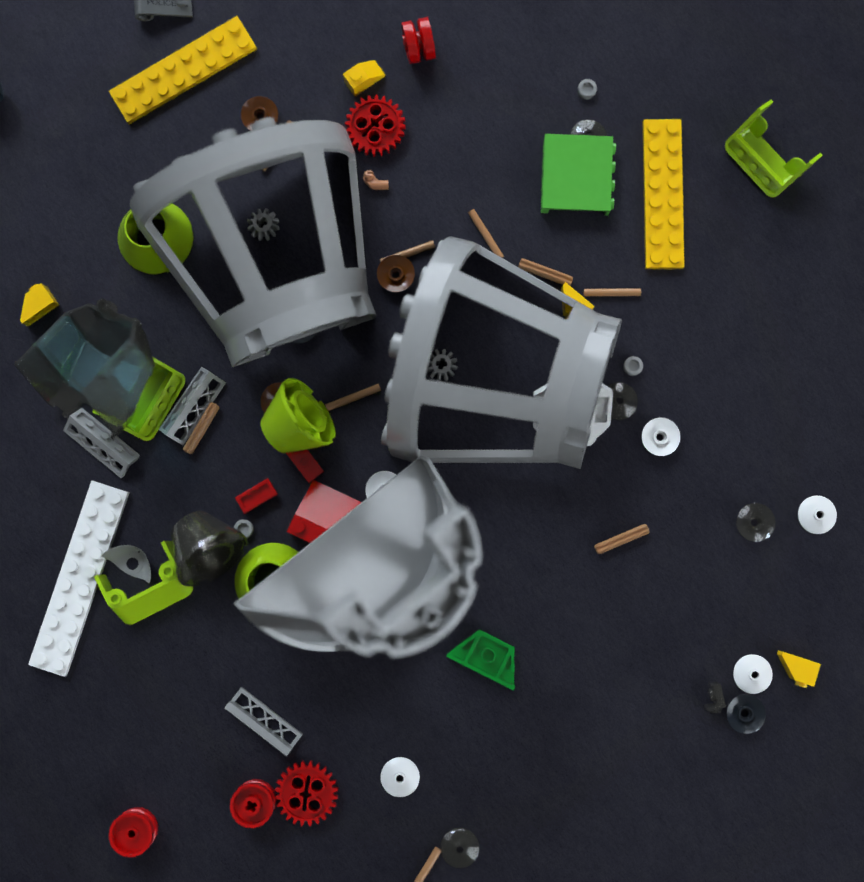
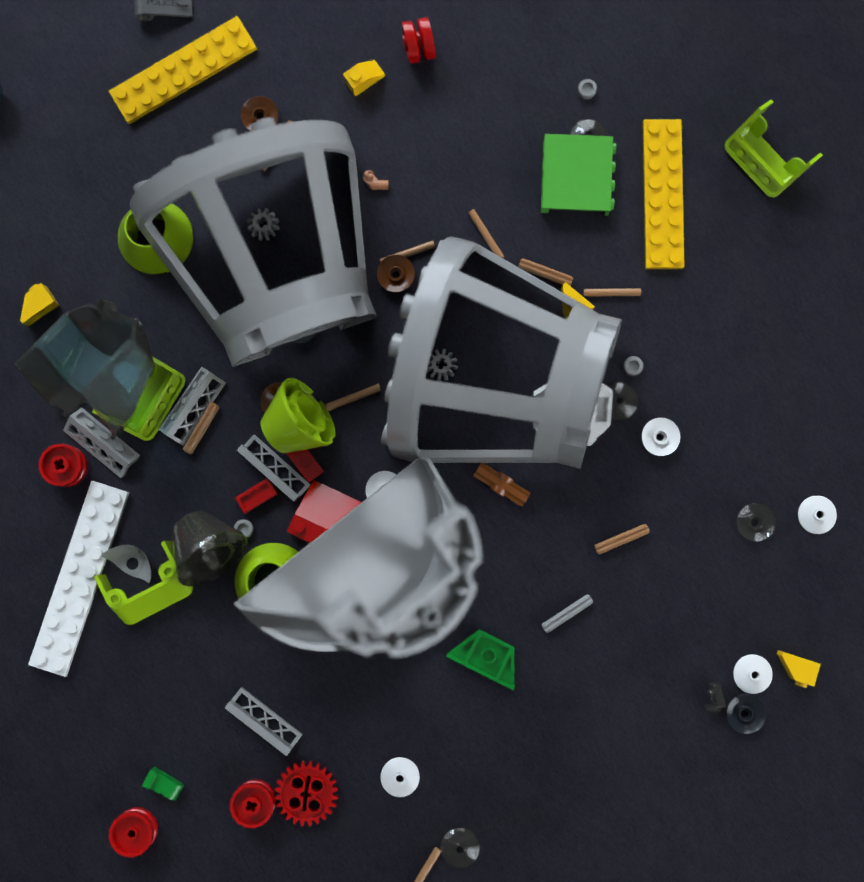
(52, 464): none -> red wheel
(163, 783): none -> green leg
(273, 477): none -> light grey fence
(387, 137): red gear -> none
(501, 484): none -> dark orange piece
(567, 613): none -> light grey axle

